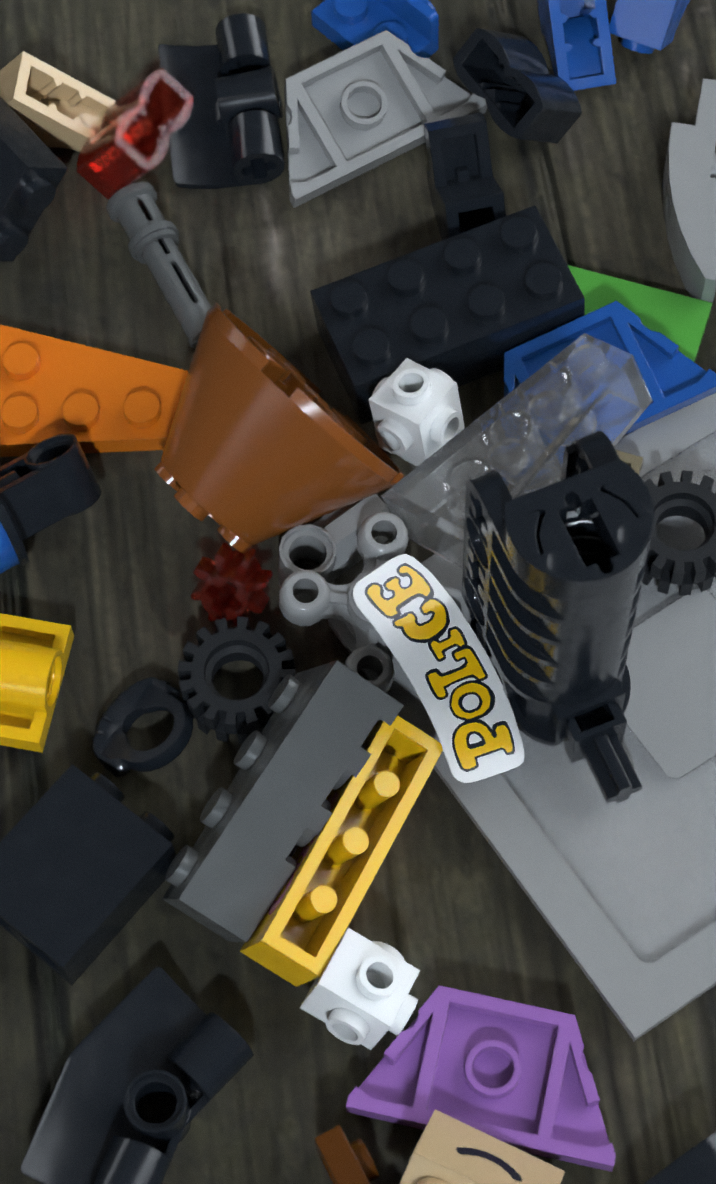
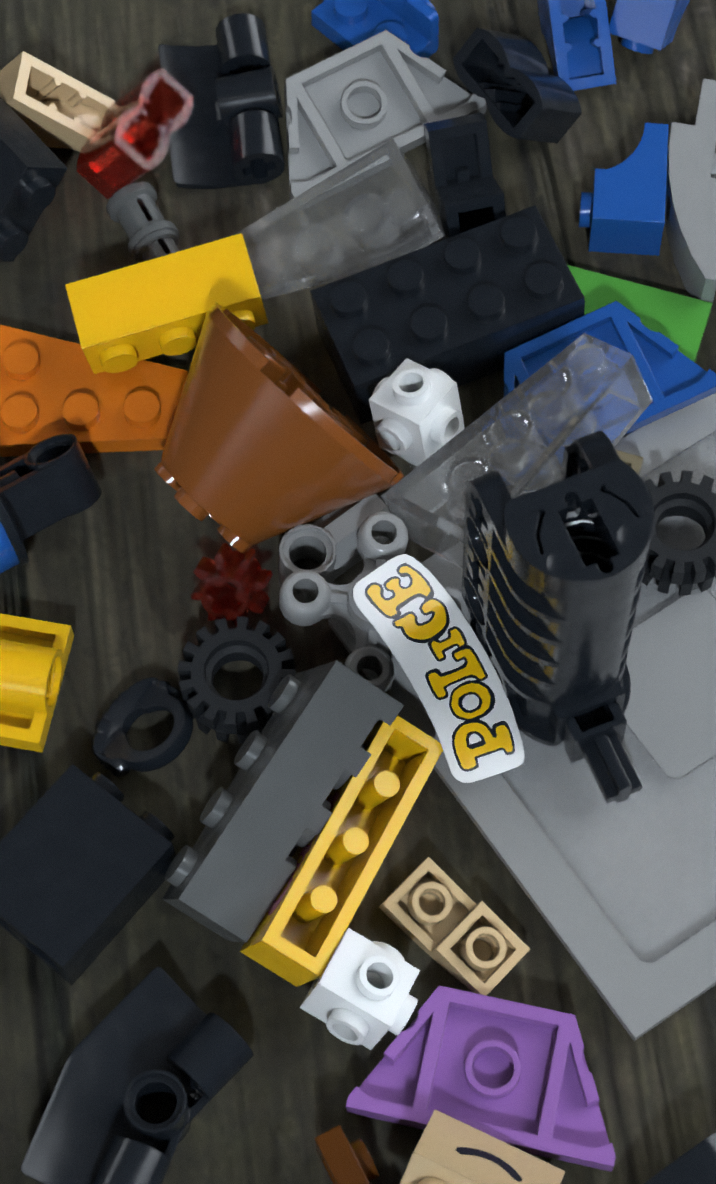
(162, 303): none -> yellow brick
(344, 225): none -> clear wedge
(454, 929): none -> tan slope
(629, 199): none -> blue arch

